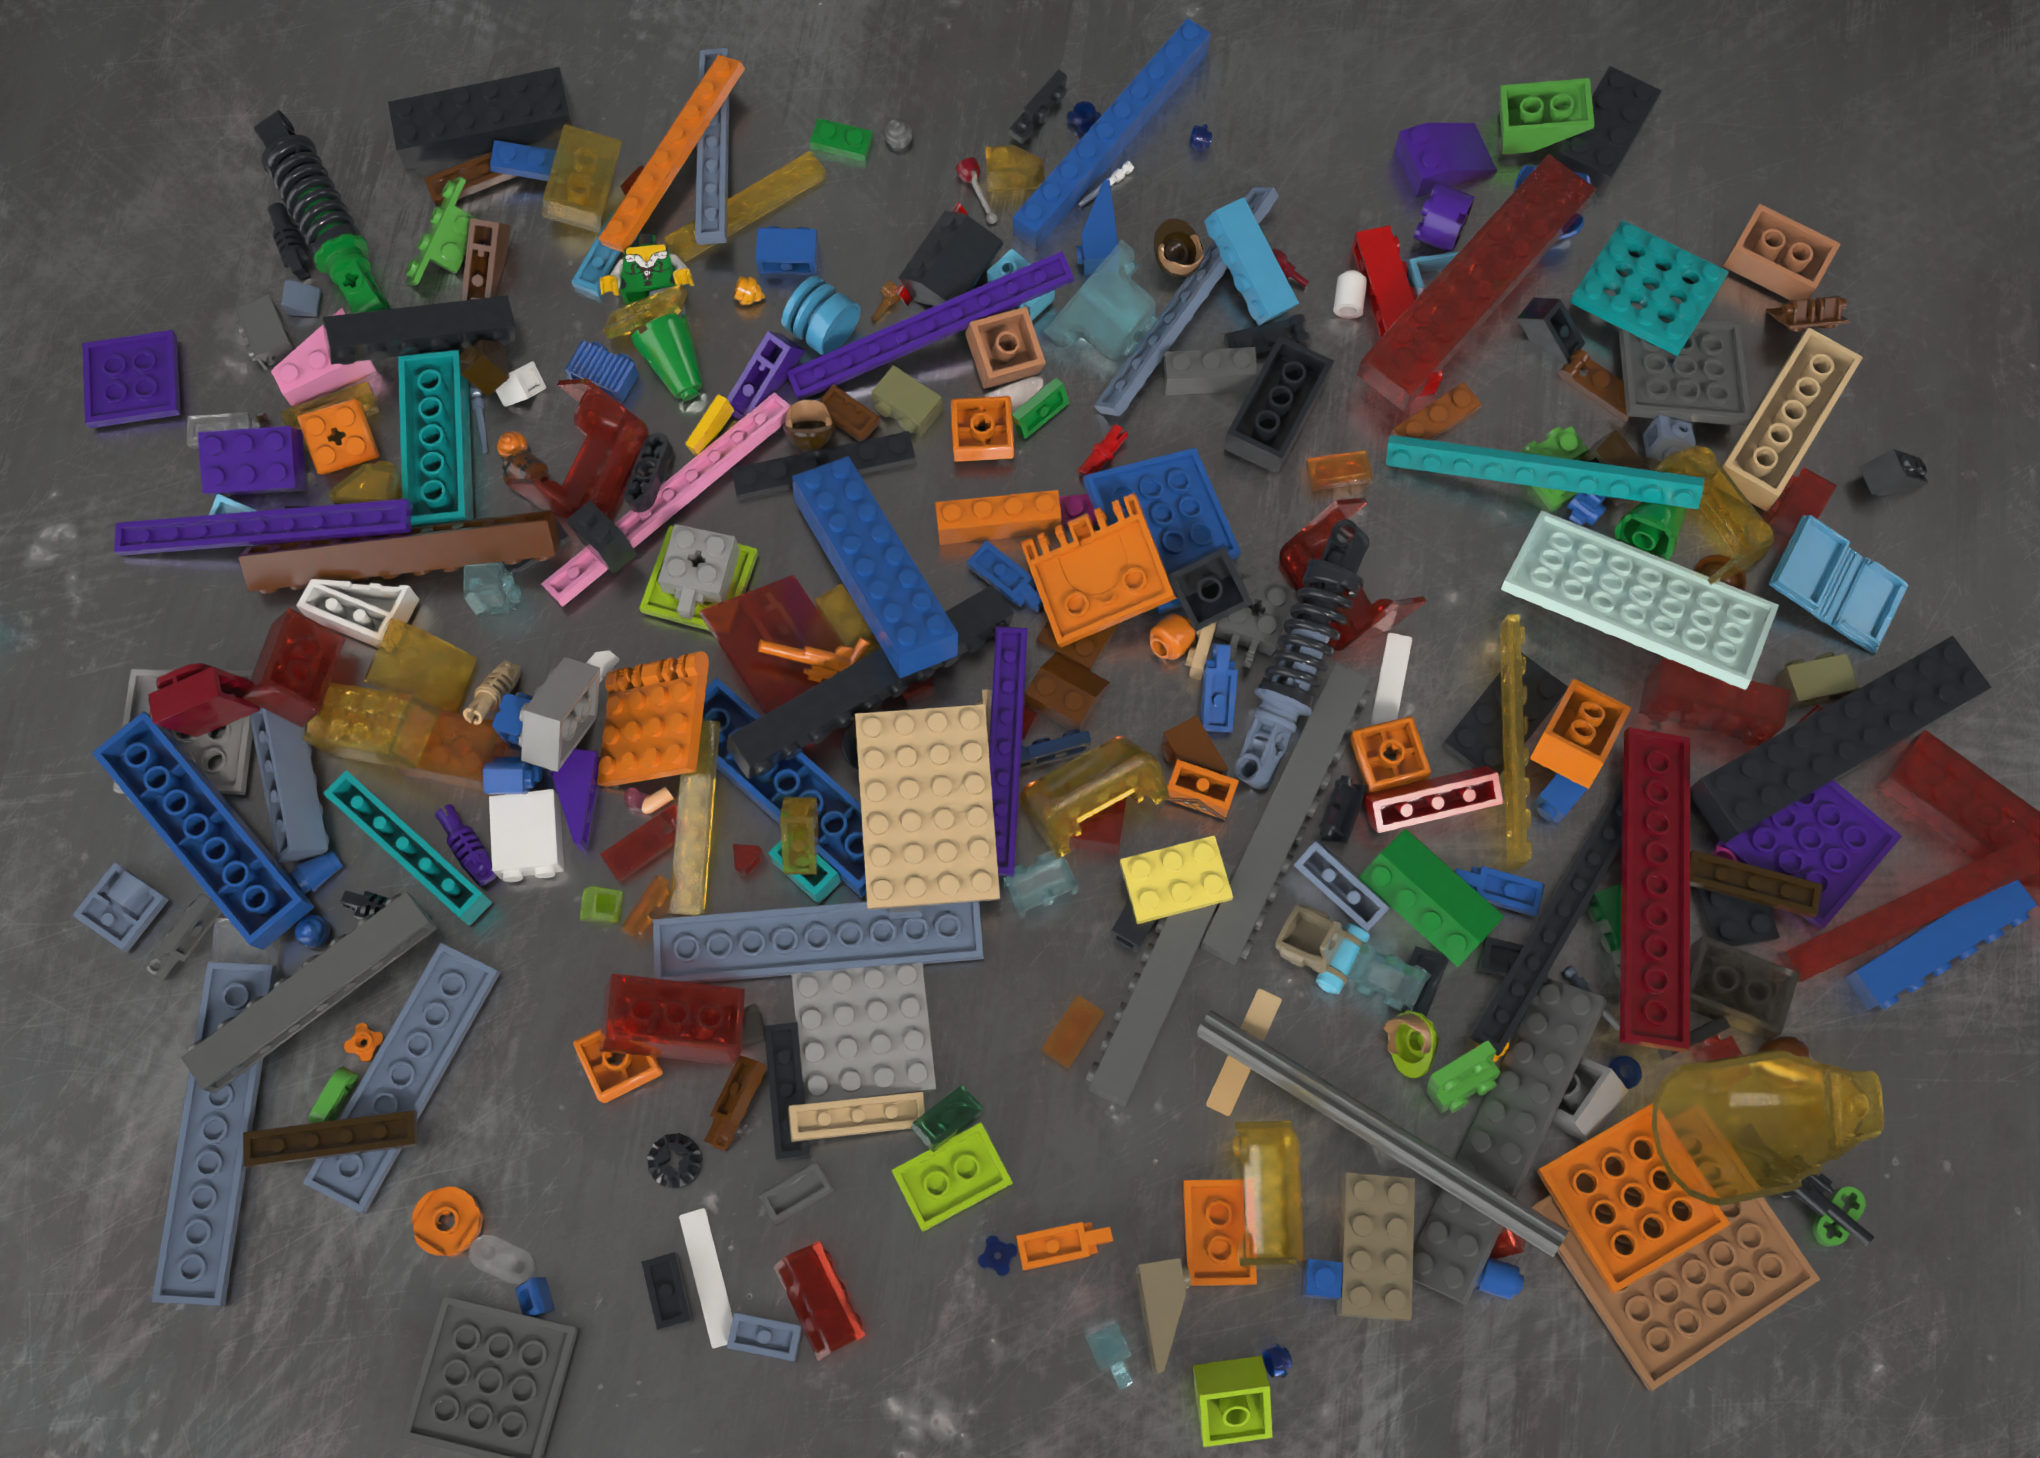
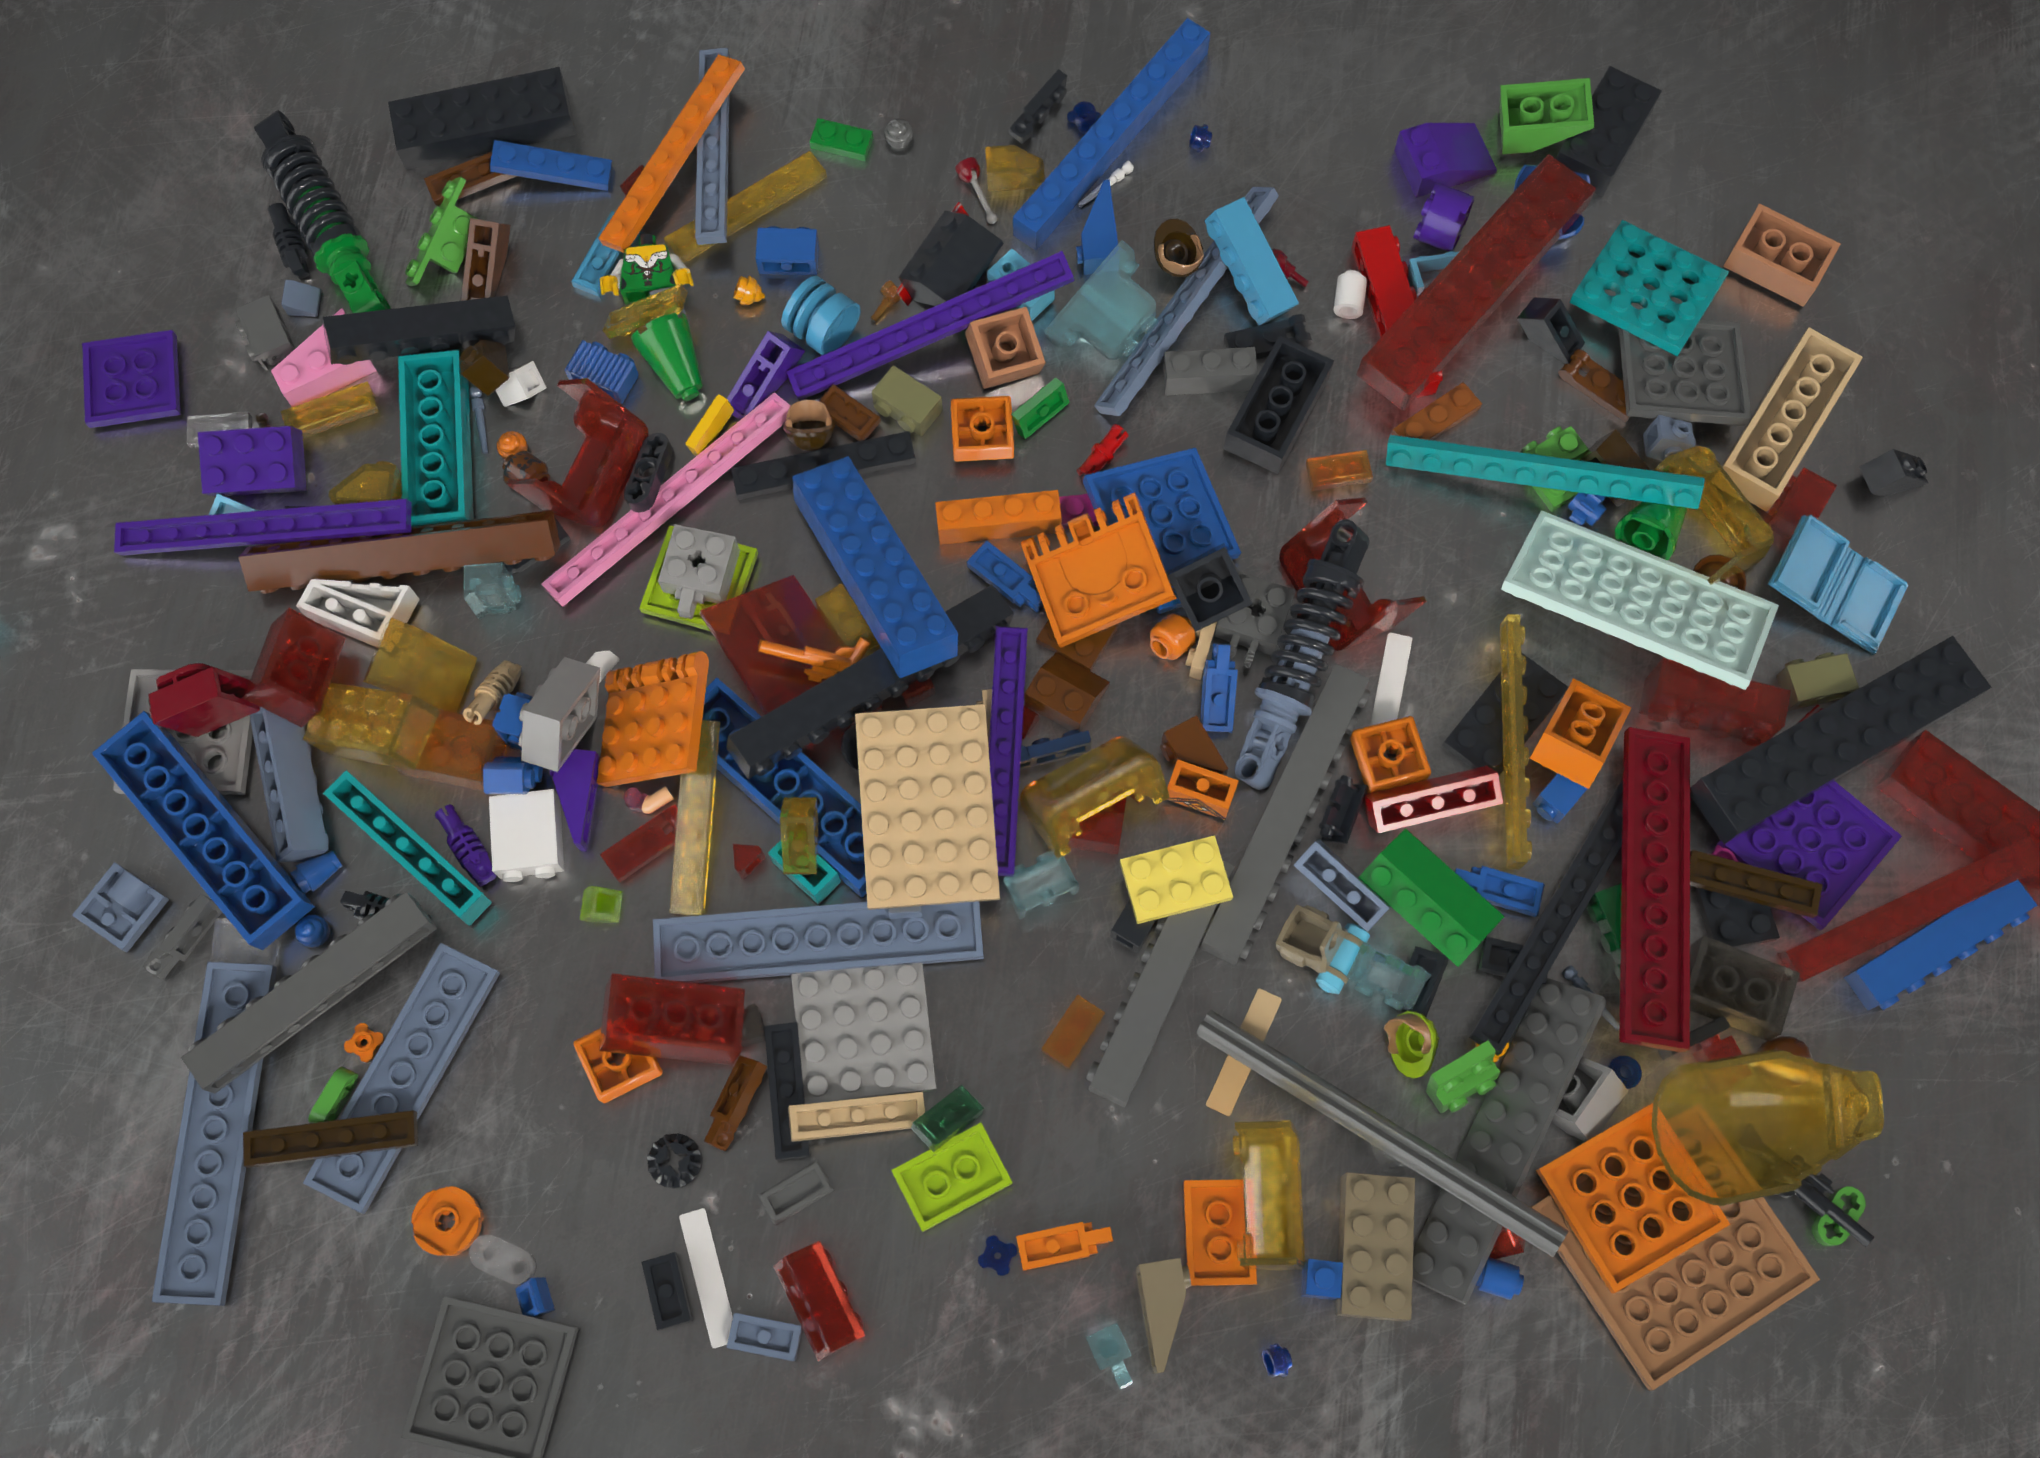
(320, 427): orange brick -> none
(581, 178): clear yellow slope -> none
(601, 537): black brick -> none
(639, 918): clear orange plate -> none
(1233, 1401): lime slope -> none
(1807, 313): reddish brown hinge -> none

